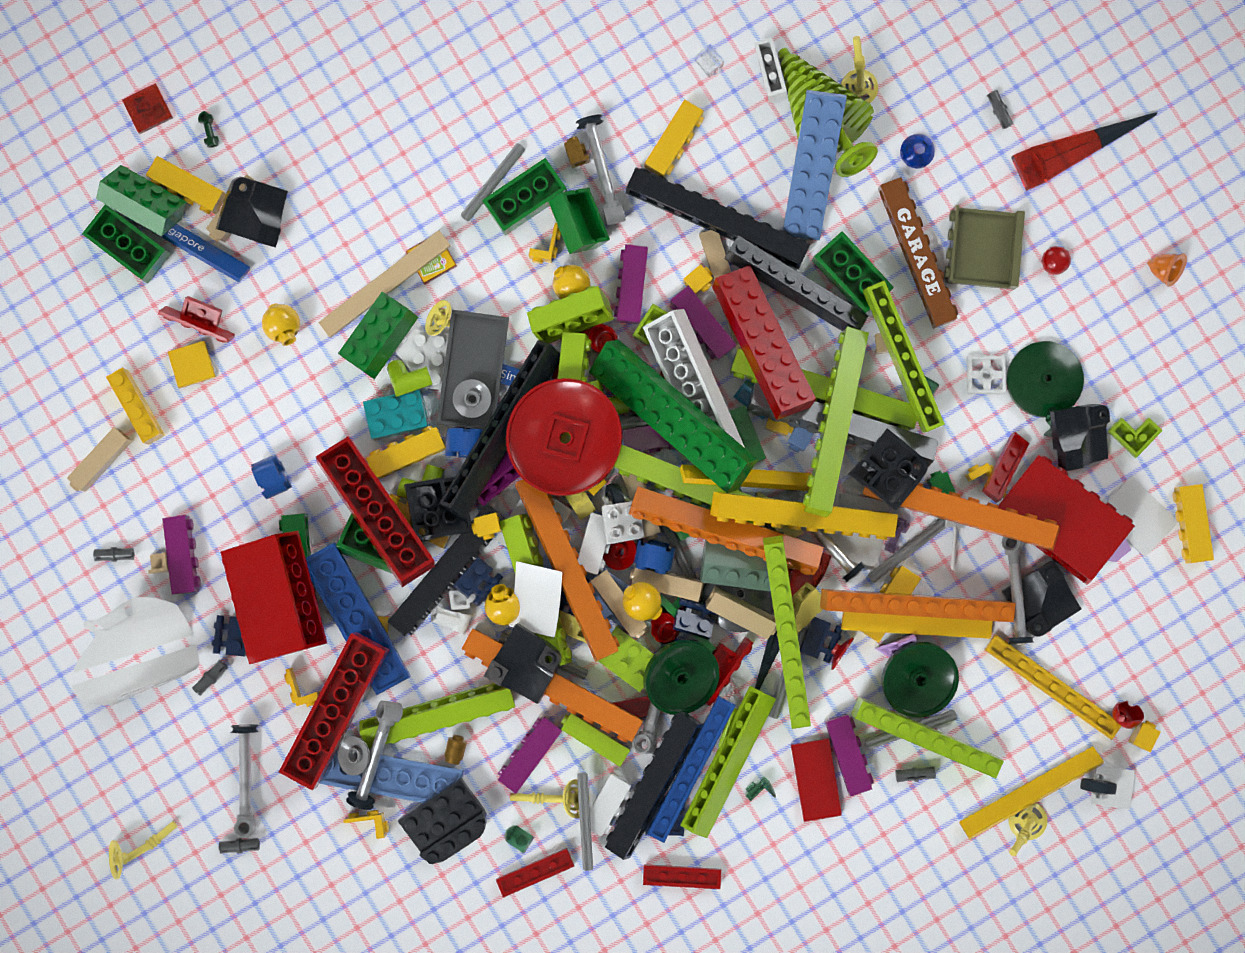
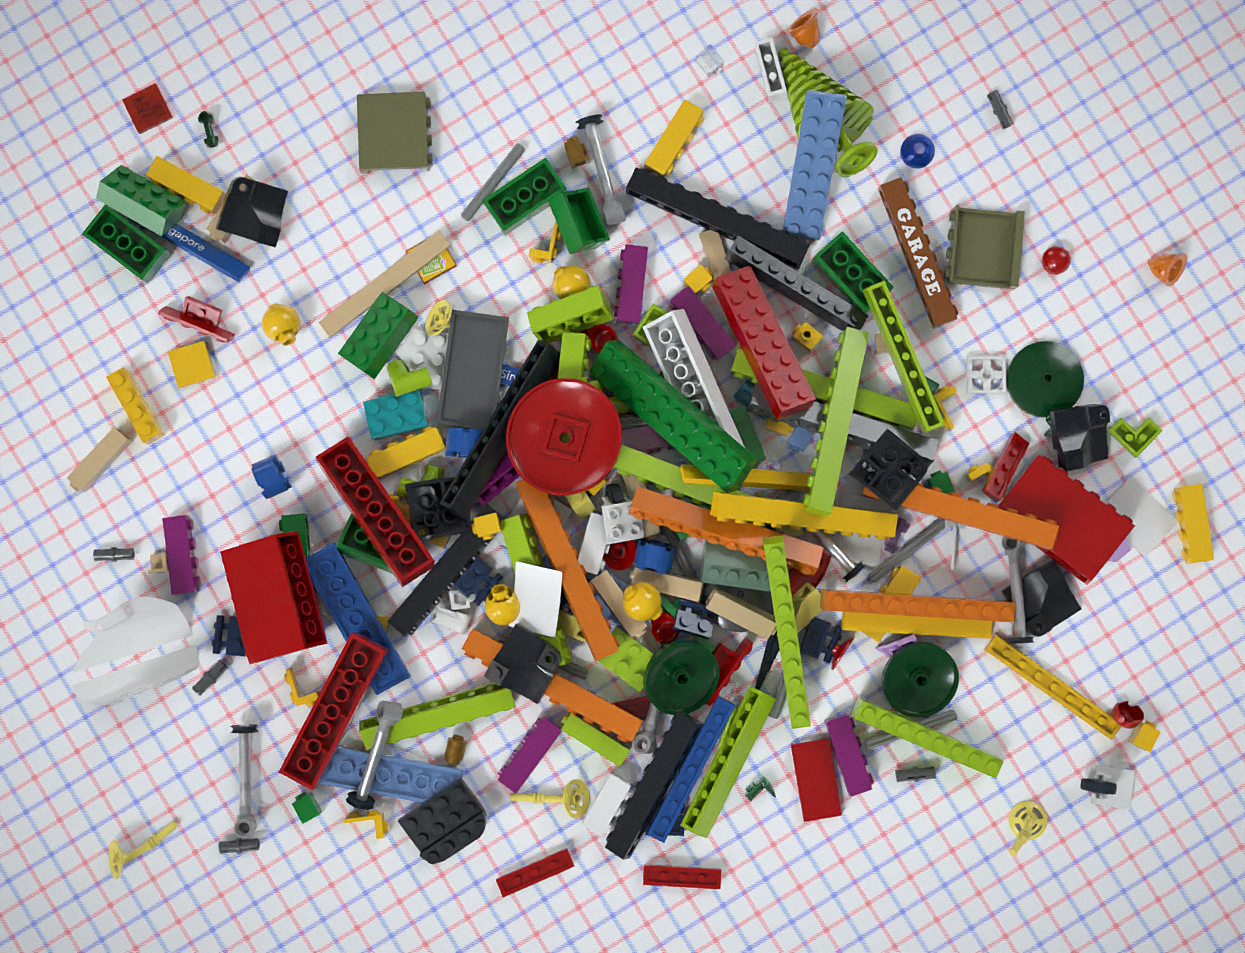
(306, 807): none -> green brick
(348, 758): light grey dish -> none
(393, 131): none -> olive panel
(464, 391): light grey dish -> none
(518, 838): clear green plate -> none
(585, 822): light grey axle -> none
(806, 29): none -> orange piece
(806, 336): none -> yellow brick
(862, 75): light yellow dish -> none
(944, 393): none -> yellow bracket
(1031, 792): yellow tile -> none
(1052, 158): clear red plate -> none

